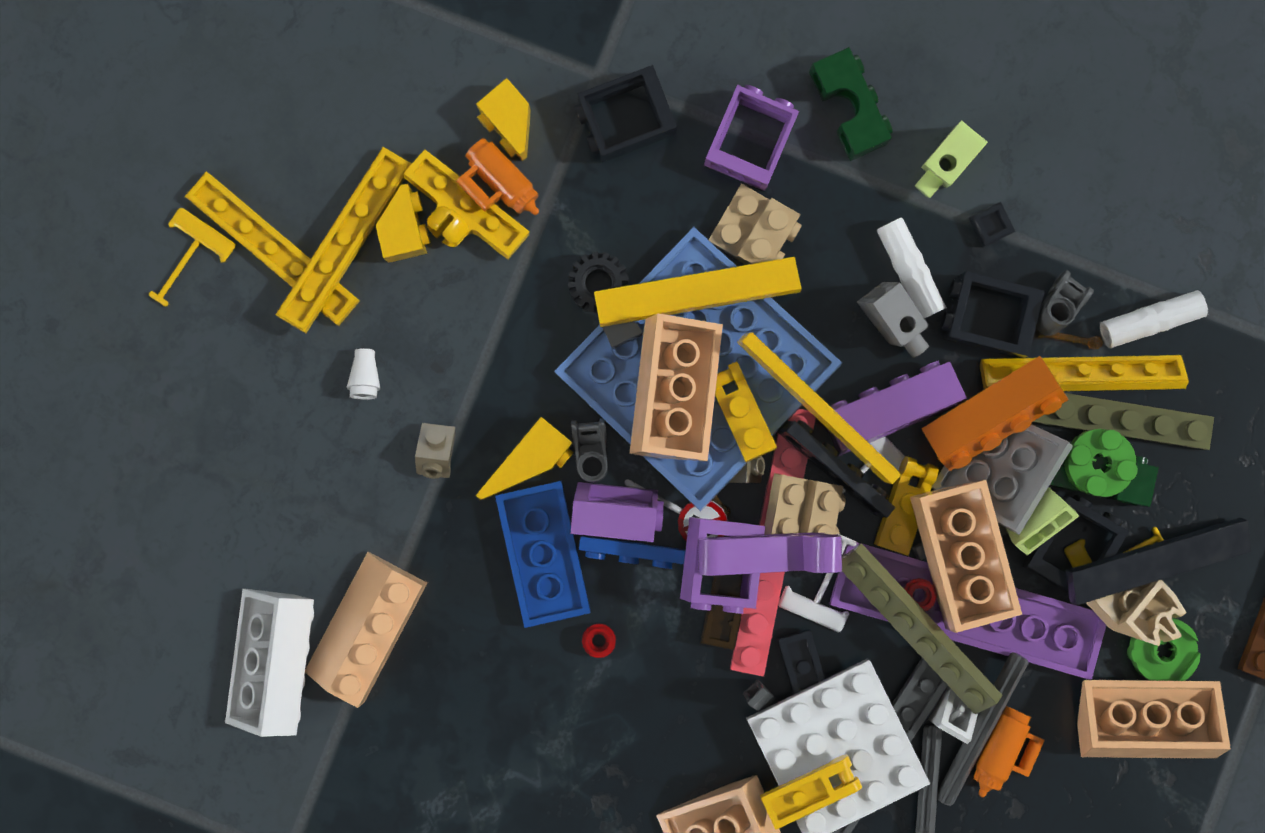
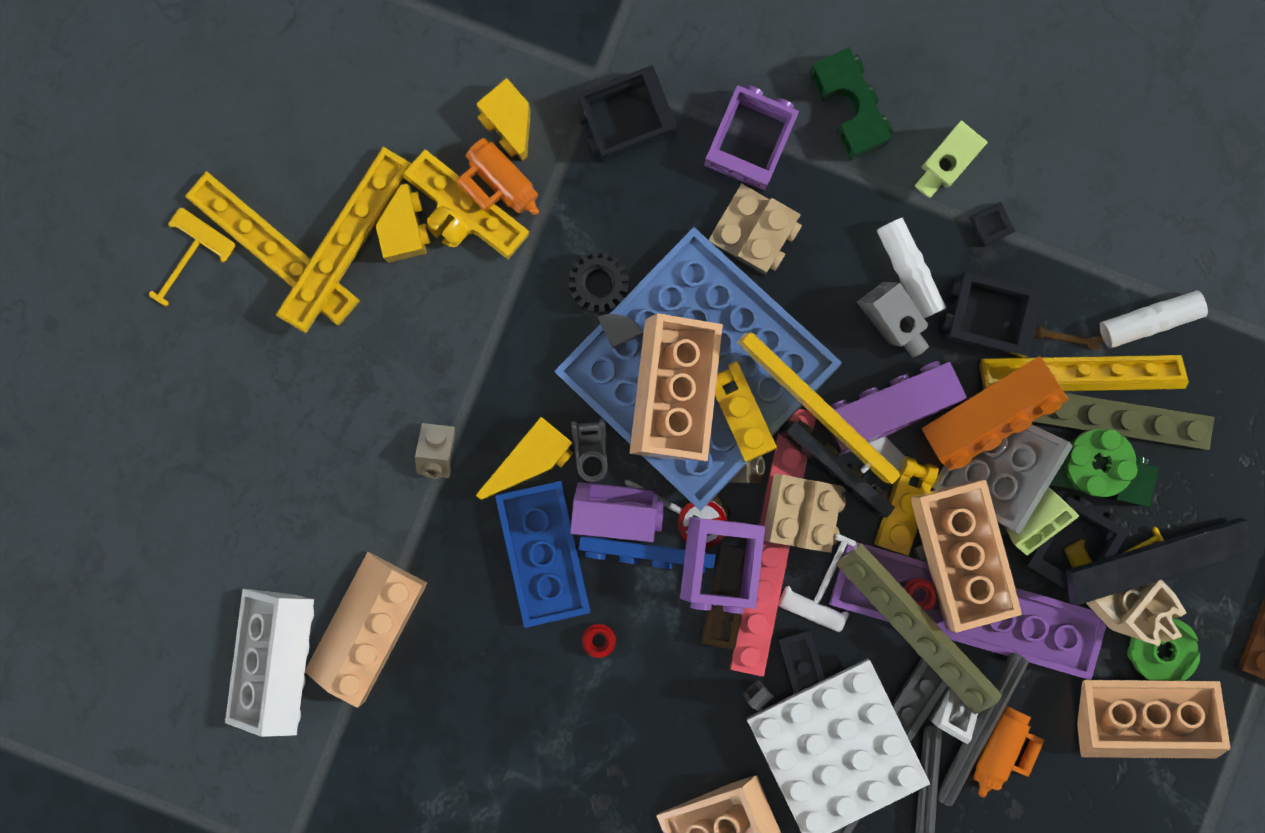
(364, 376): white cone -> none
(697, 291): yellow tile -> none
(770, 554): medium lavender beam -> none
(810, 792): yellow plate -> none
(1065, 301): dark grey piece -> none

